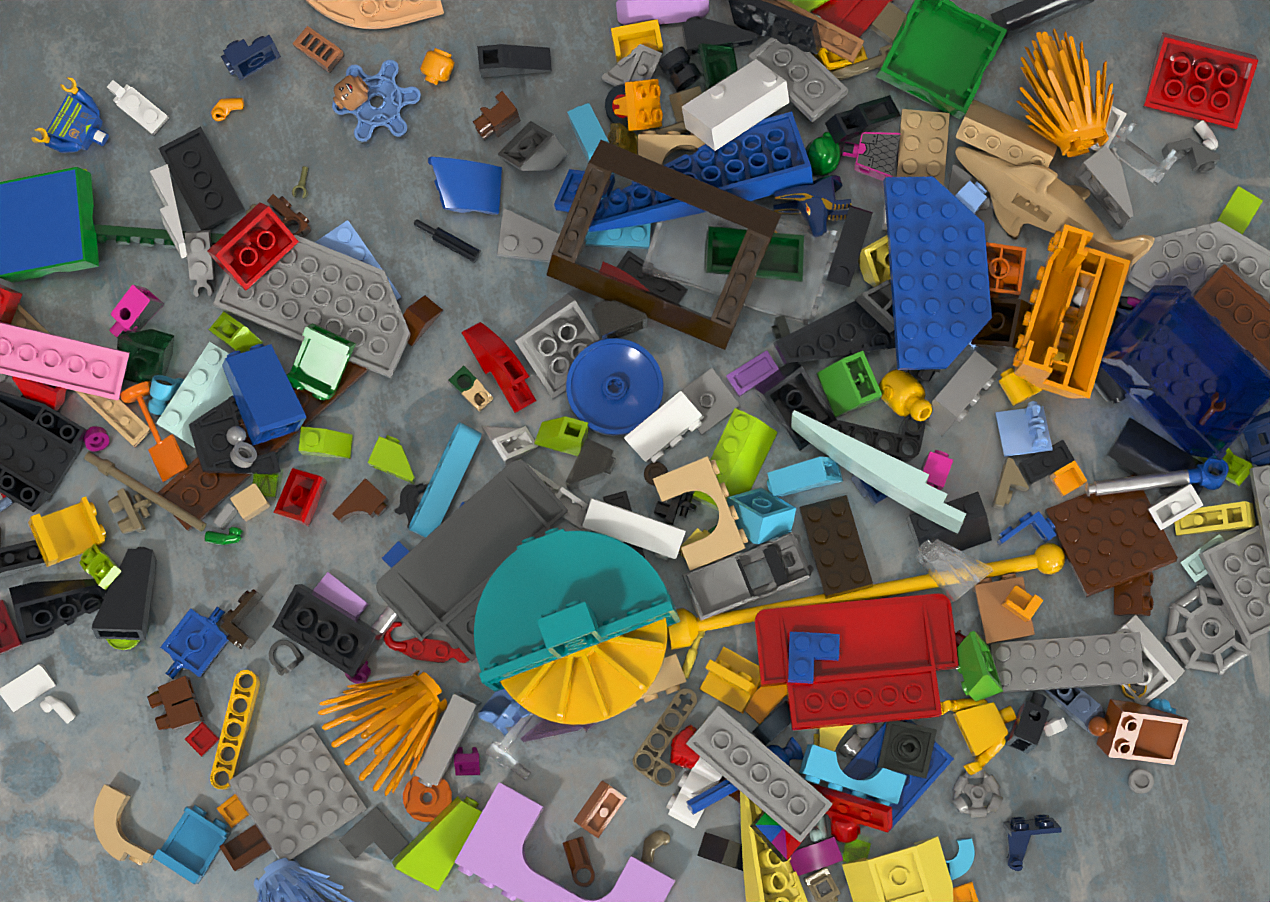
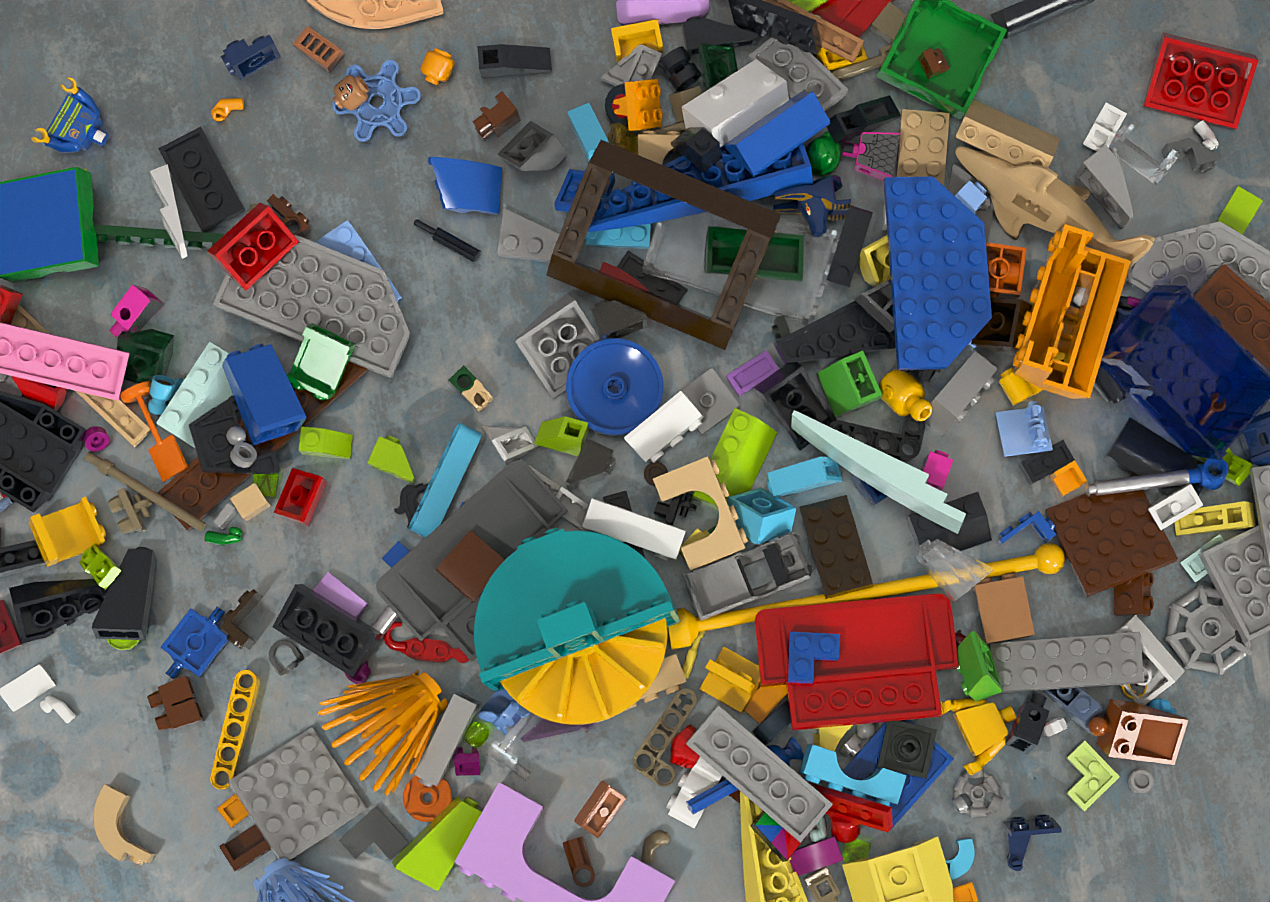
(138, 107): white hinge -> none
(193, 844): dark azure panel -> none
(199, 261): light grey plate -> none
(202, 739): red tile -> none
(234, 333): lime slope -> none
(301, 185): olive hand -> none
(363, 500): reddish brown arch -> none
(420, 317): reddish brown slope -> none
(470, 565): none -> reddish brown slope
(476, 734): none -> clear neon green tile
(498, 359): red slope -> none
(698, 148): none -> black slope
(721, 851): black slope -> none
(779, 132): none -> blue slope
(933, 62): none -> reddish brown bracket
(1009, 477): dark tan slope -> none
(1022, 603): light orange panel -> none
(1068, 106): light orange plant -> none
(1096, 776): none -> yellowish green plate

